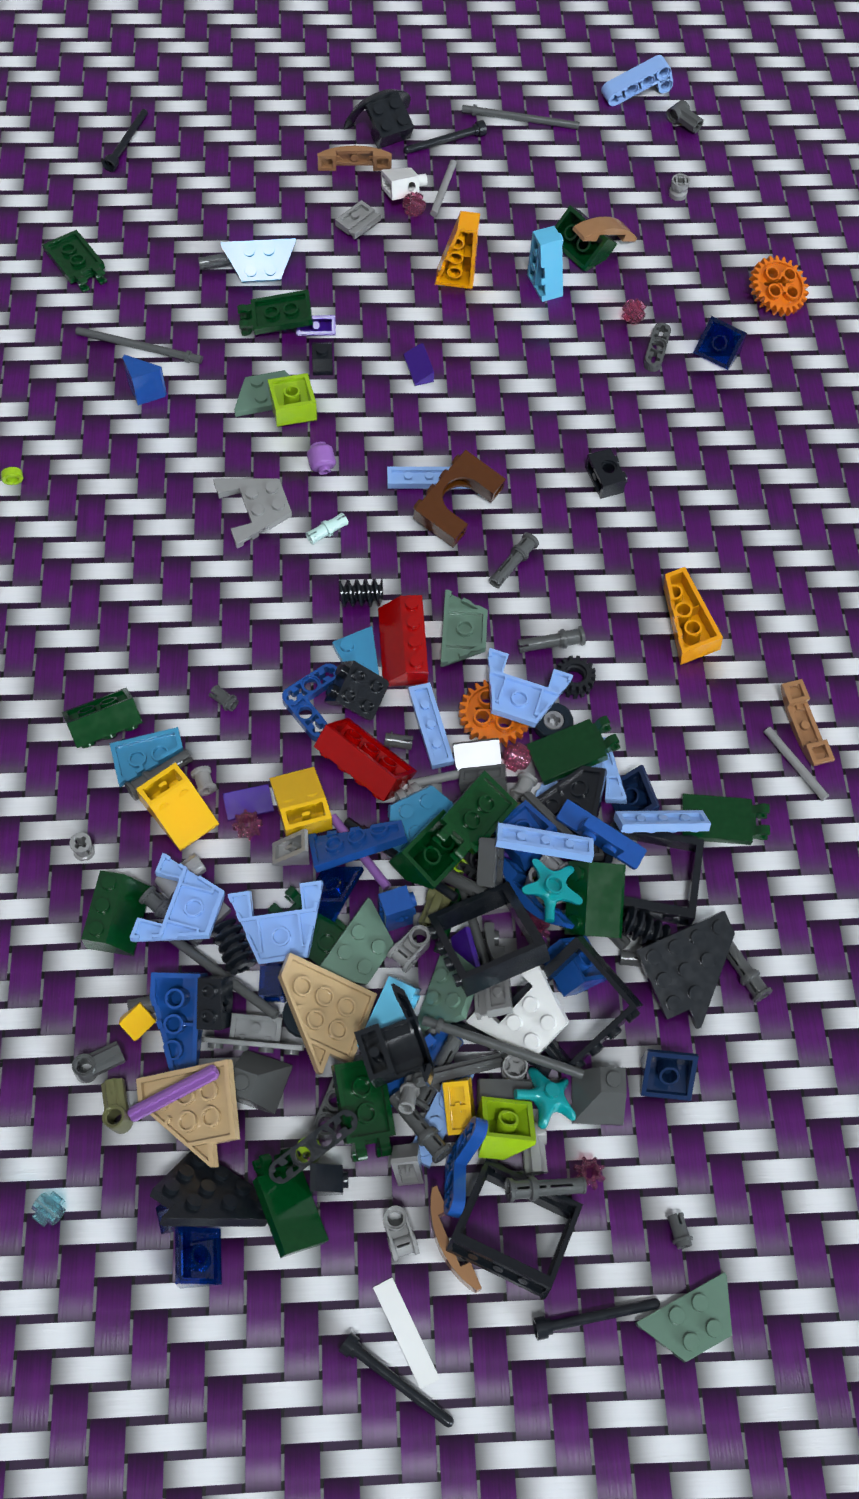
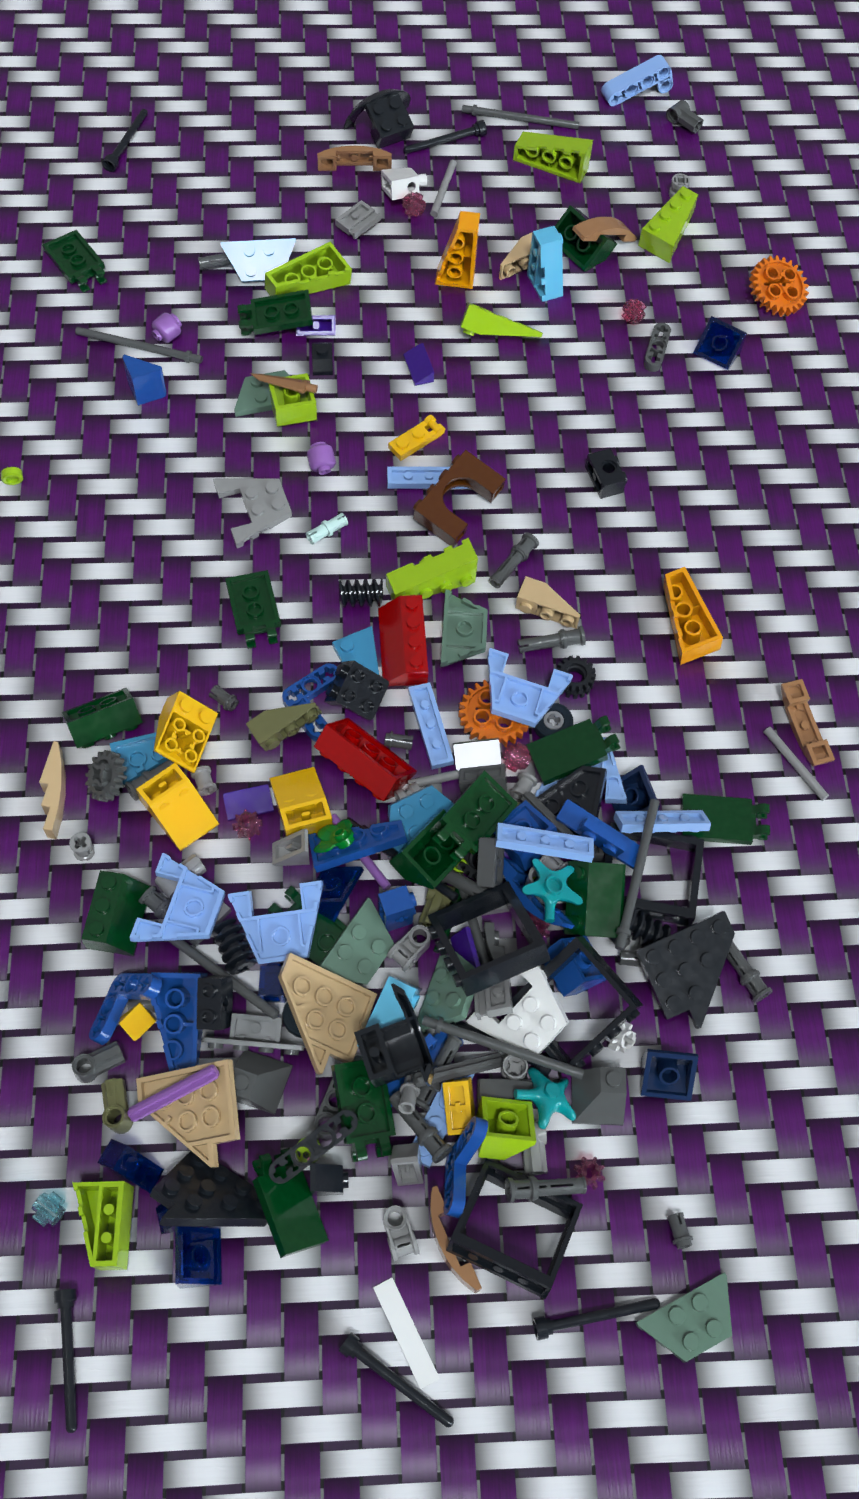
(54, 785): none -> tan slope
(64, 1301): none -> black piece
(105, 776): none -> dark grey gear
(106, 1222): none -> lime wedge
(124, 987): none -> blue beam
(130, 1165): none -> clear blue slope
(166, 327): none -> medium lavender head
(183, 730): none -> yellow slope
(253, 606): none -> dark green tile
(277, 724): none -> olive slope
(298, 385): none -> medium nougat bar
(313, 271): none -> lime wedge
(335, 835): none -> green plate
(416, 438): none -> yellow plate
(435, 574): none -> lime wedge
(485, 322): none -> lime wedge
(517, 258): none -> tan slope
(541, 600): none -> tan slope
(554, 154): none -> lime wedge
(623, 931): none -> dark grey bar
(624, 1040): none -> white gear
(668, 225): none -> lime wedge

